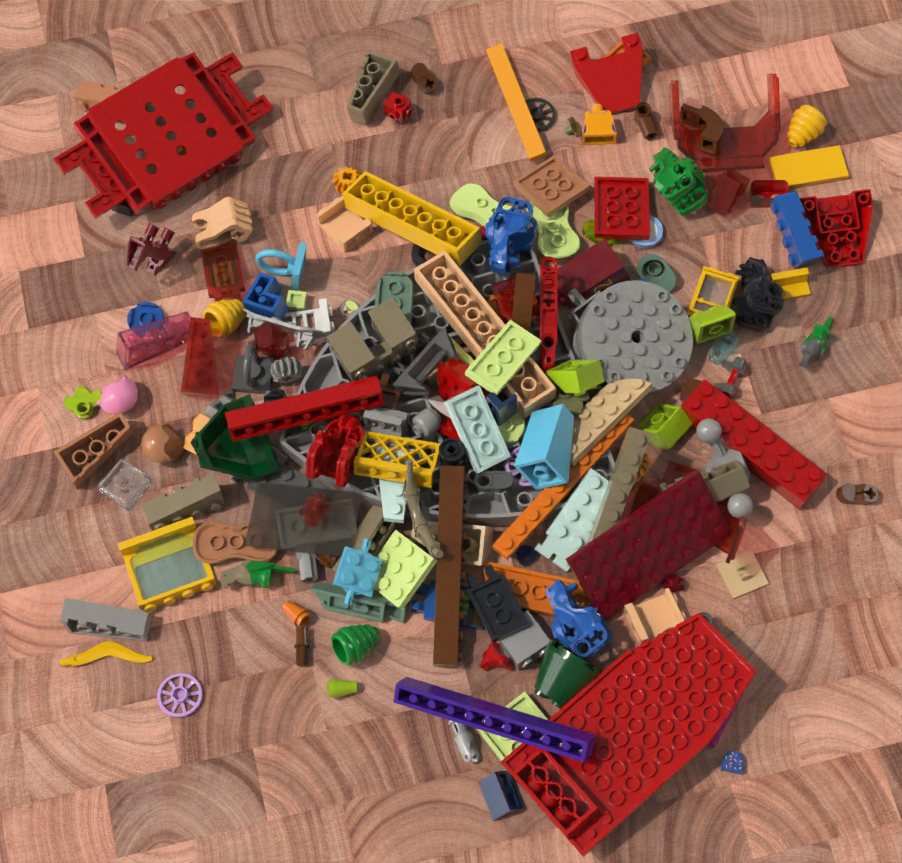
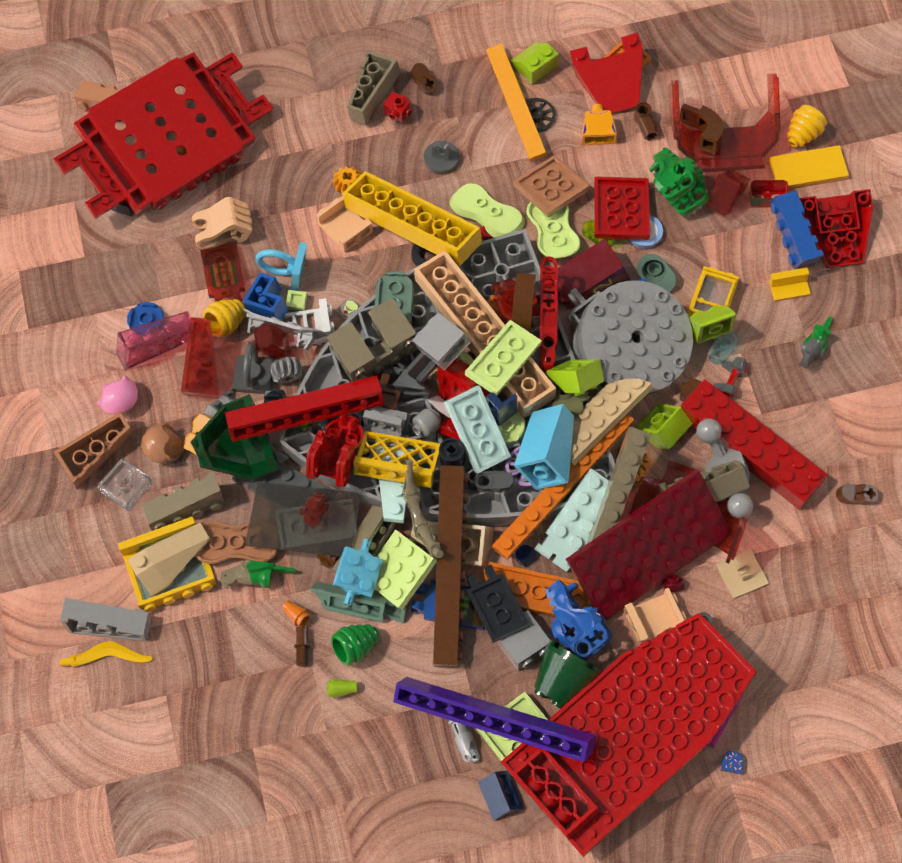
(82, 400): lime plate -> none
(154, 250): dark red hose -> none
(164, 560): none -> tan wedge
(180, 695): lavender wheel -> none
(307, 566): light grey piece -> none
(441, 157): none -> dark grey tile
(441, 341): none -> light grey piece
(494, 658): red piece -> none
(510, 234): blue animal -> none
(536, 61): none -> lime slope
(573, 127): olive plant -> none
(761, 296): black animal -> none

